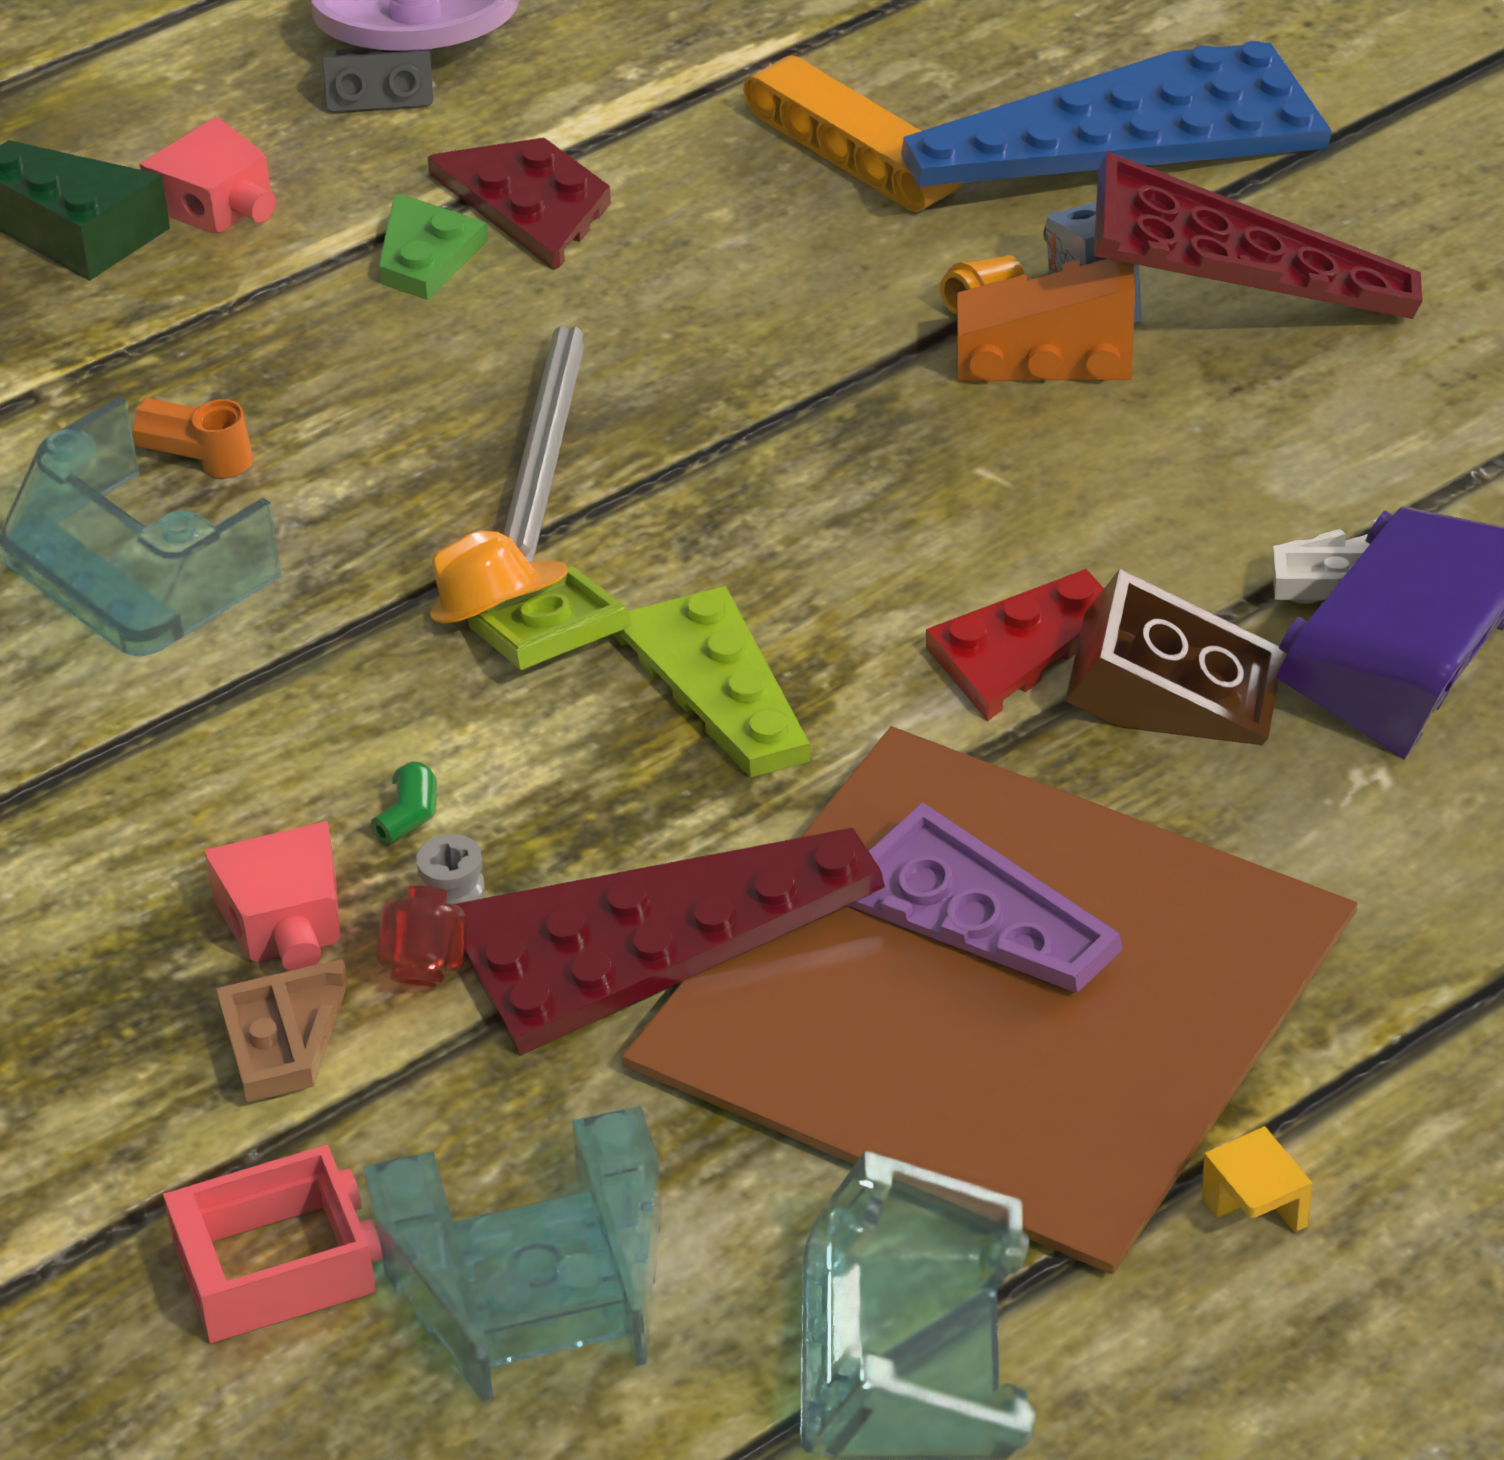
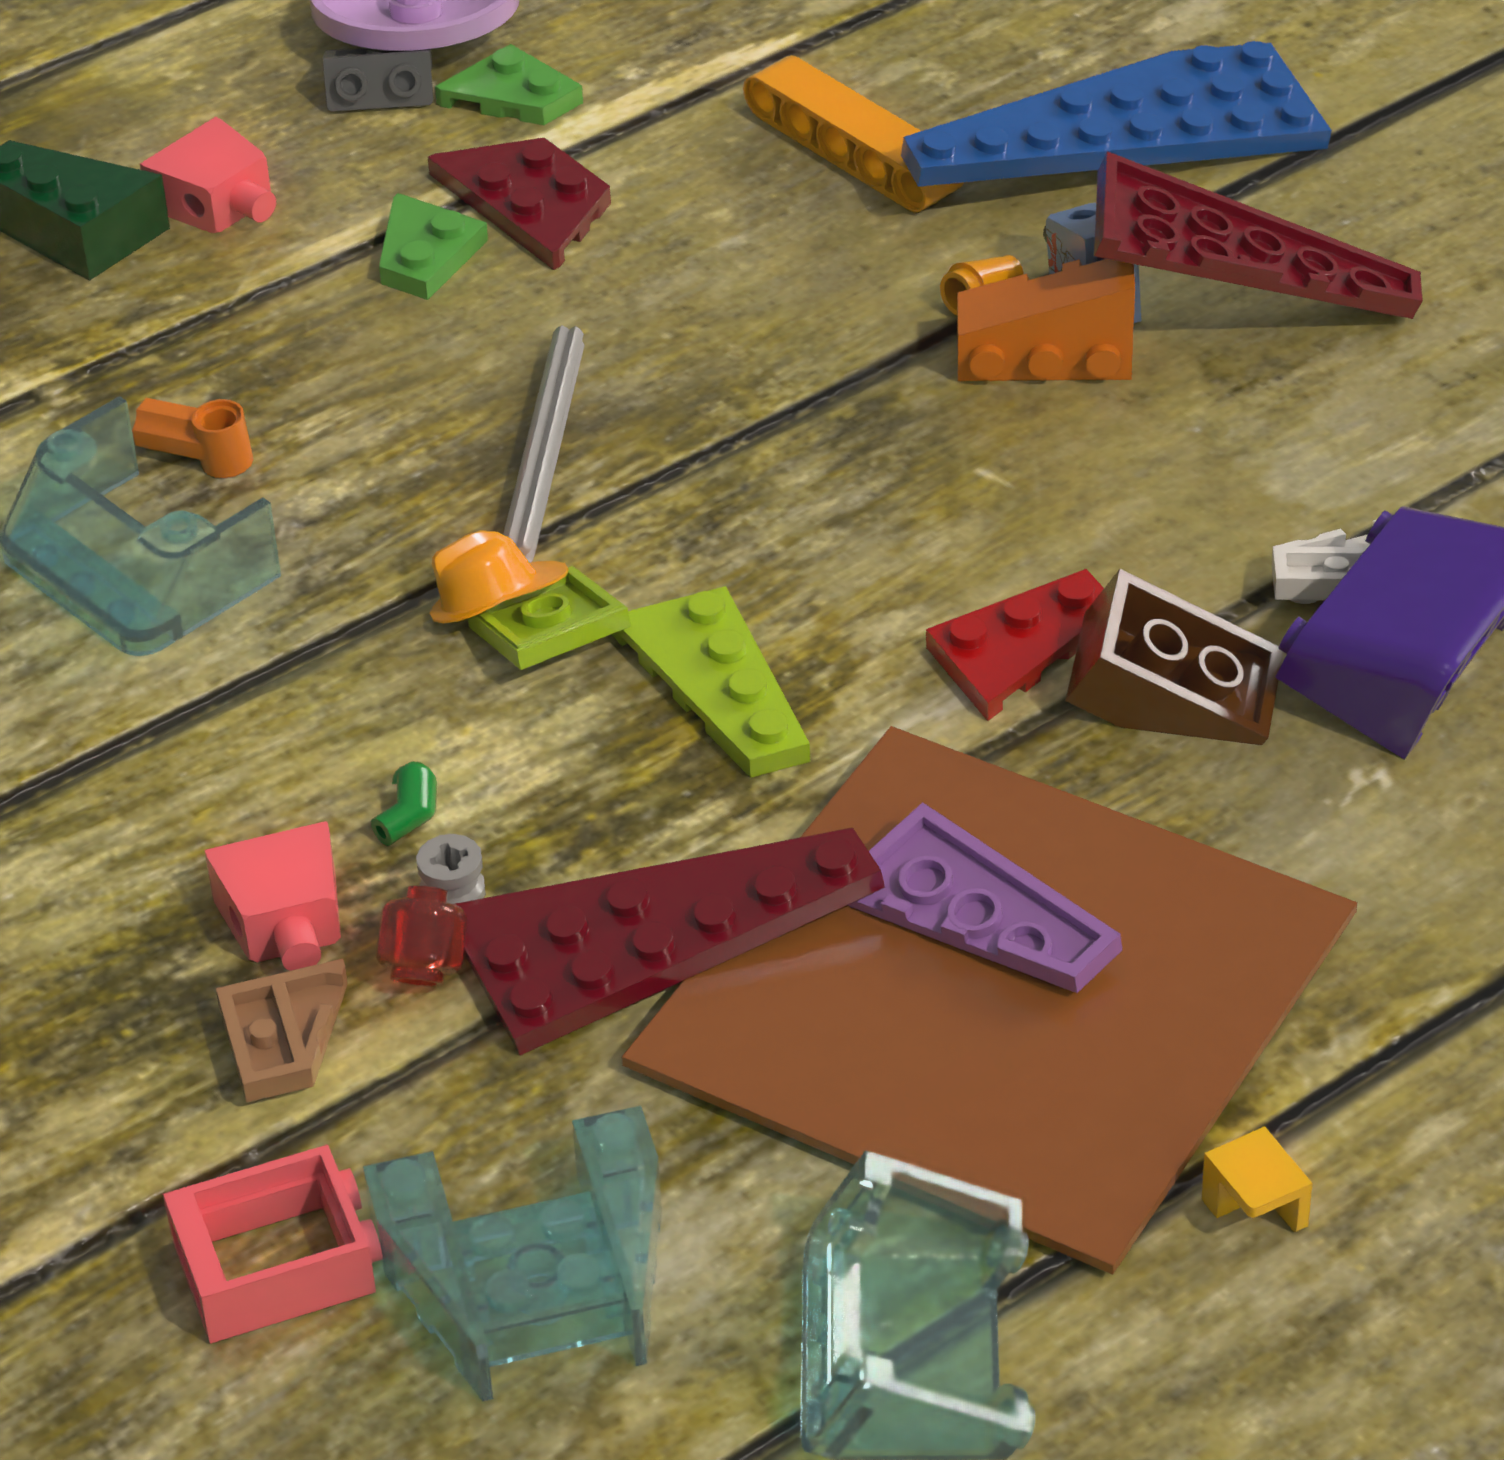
(513, 86): none -> bright green wing

